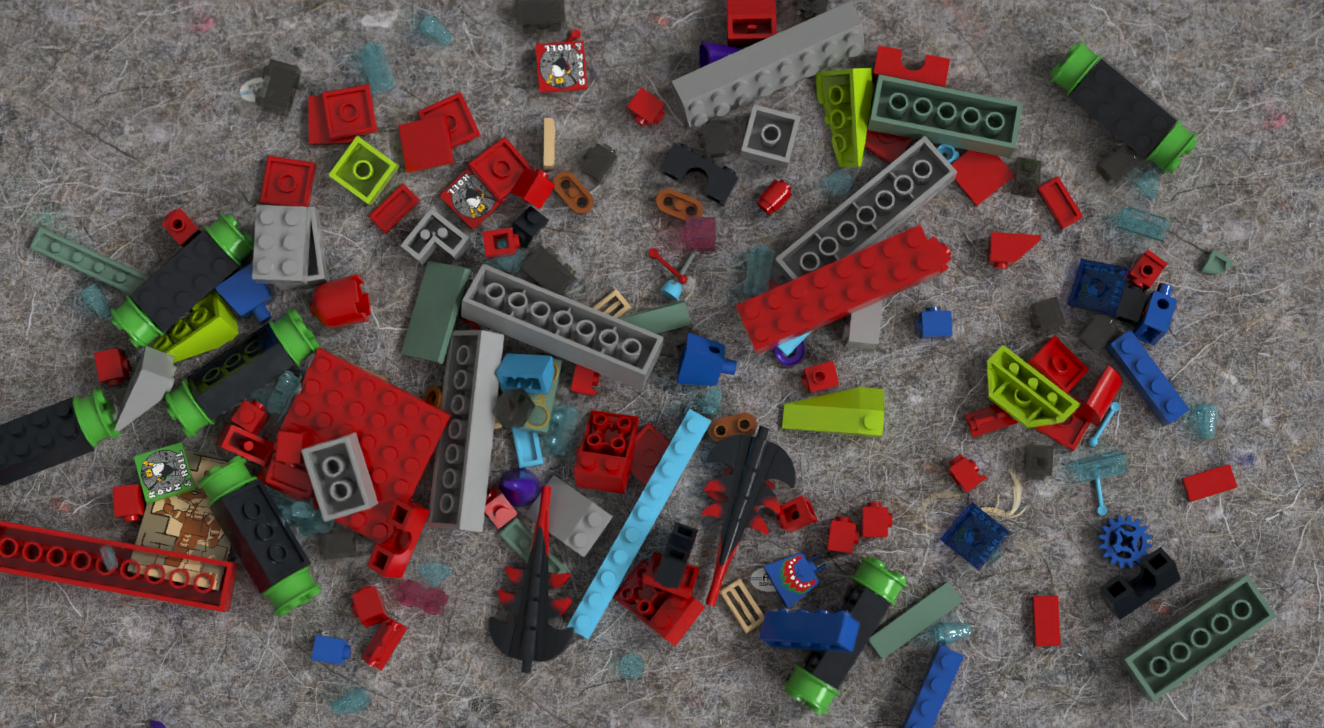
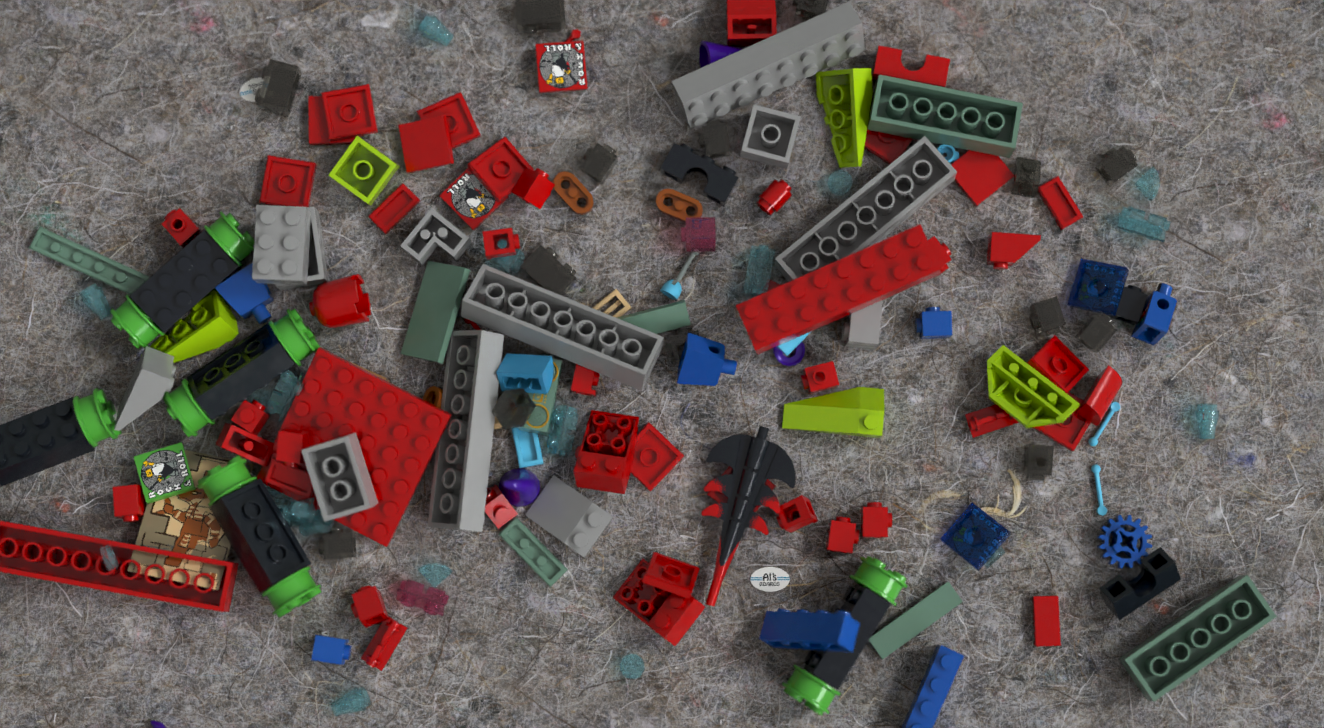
(112, 366): red brick -> none
(377, 67): clear light blue hinge -> none
(394, 555): red arch -> none
(529, 225): black bracket -> none
(530, 636): black animal -> none
(549, 144): tan tile -> none
(639, 523): medium azure brick -> none
(646, 109): red brick -> none
(654, 254): red hinge -> none
(676, 556): black arch -> none
(712, 402): clear light blue hinge -> none
(732, 426): dark orange plate -> none
(738, 582): tan tile -> none
(794, 576): blue torso -> none
(950, 632): clear light blue cone -> none
(965, 473): red brick -> none
(1106, 466): clear light blue hinge -> none
(1123, 107): black brick -> none
(1147, 378): blue brick -> none
(1150, 261): red brick -> none
(1209, 483): red tile -> none
(1215, 263): sand green tile -> none

